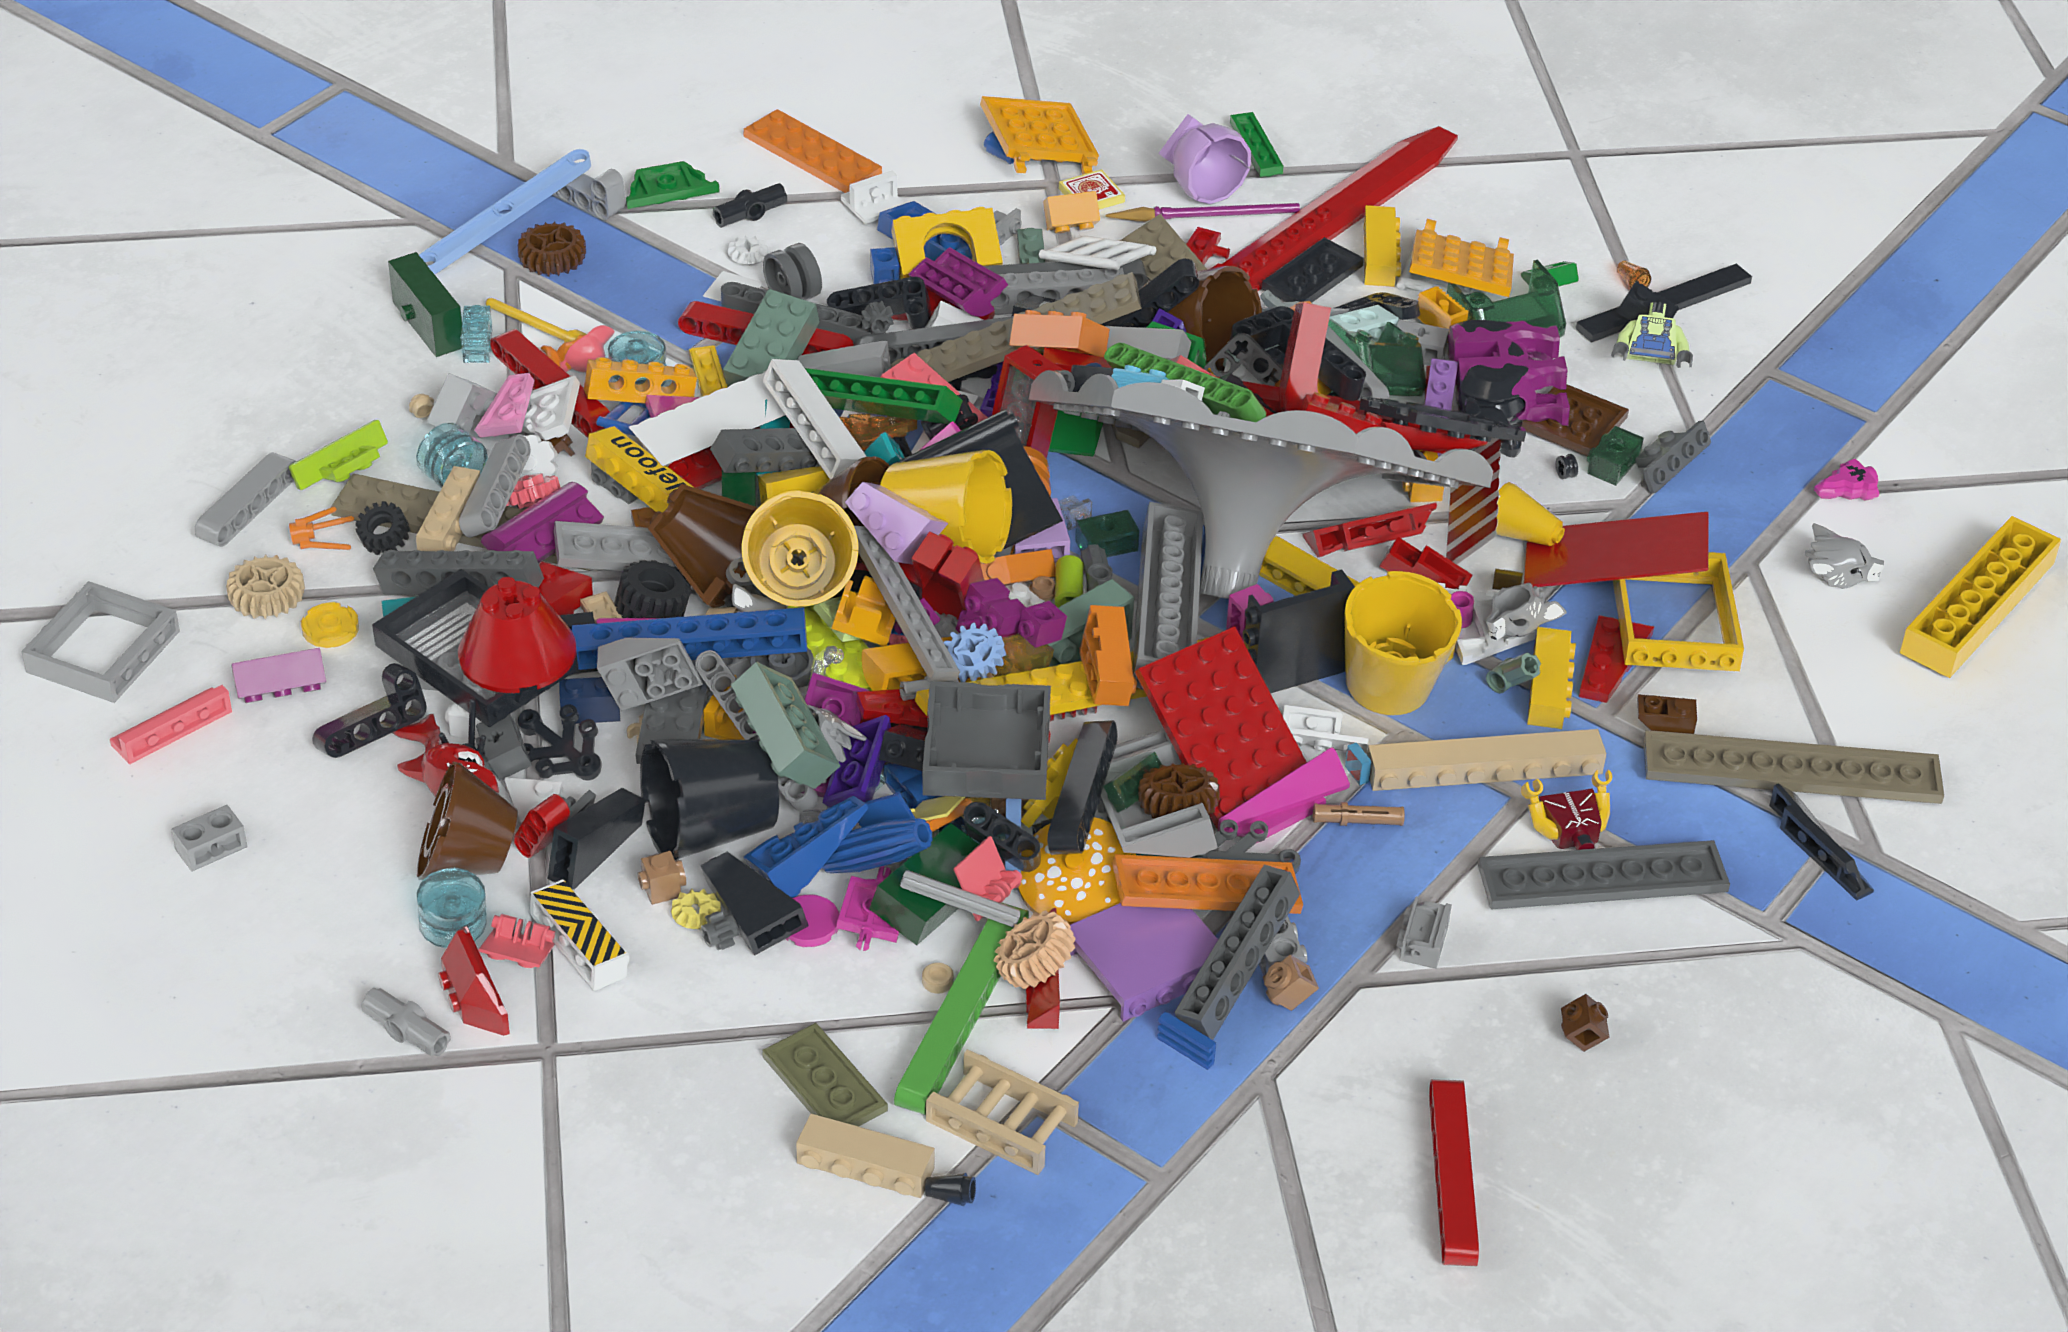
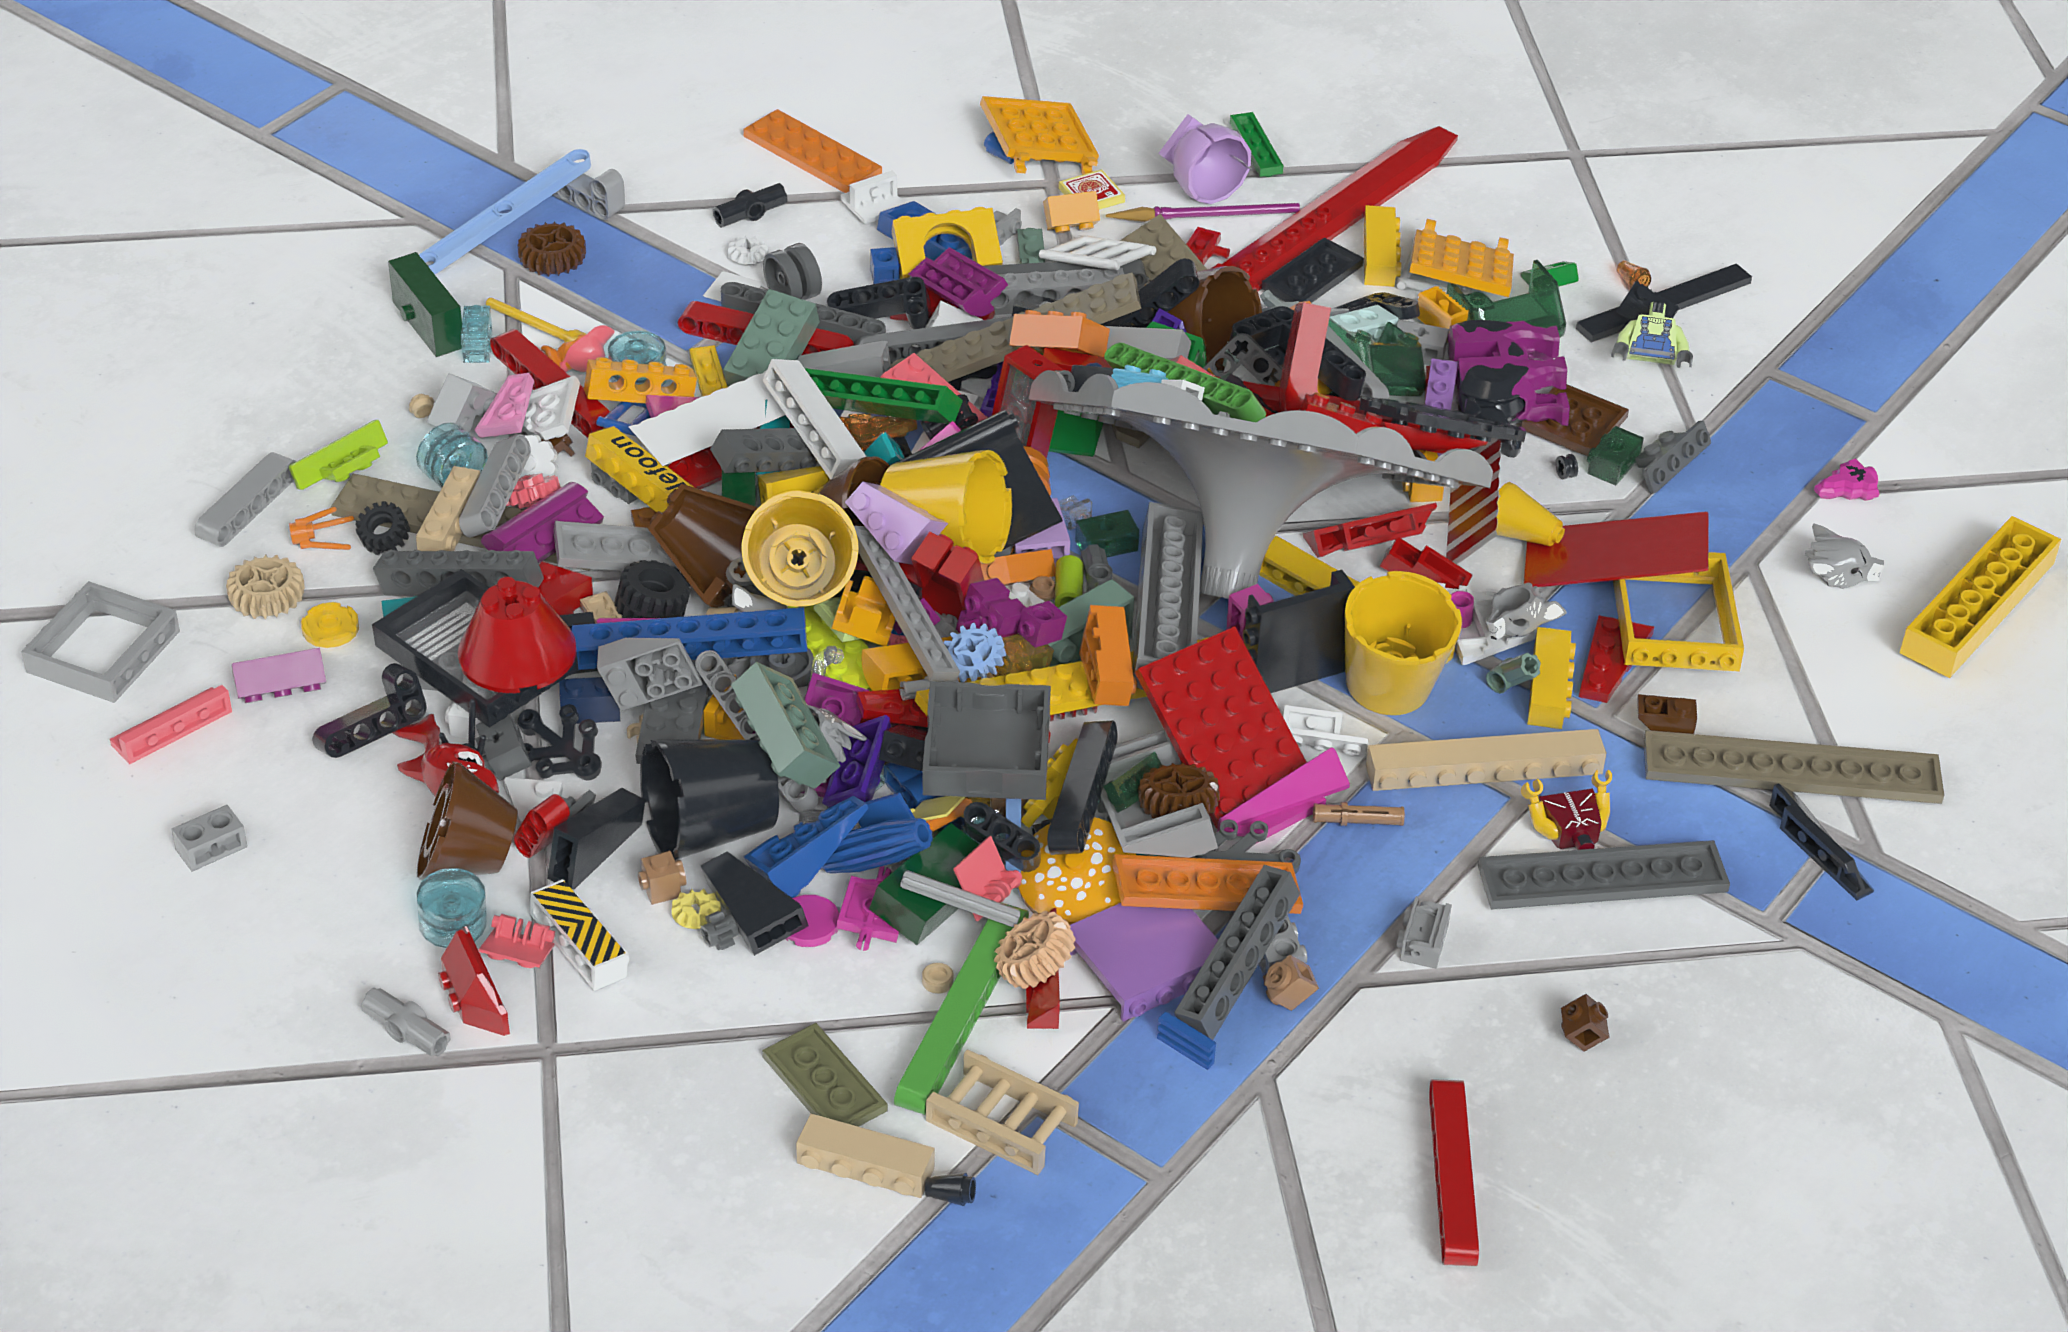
(667, 184): green wing -> none
(877, 317): dark grey gear -> none
(1358, 763): dark azure tile -> none
(1506, 579): dark brown tile -> none

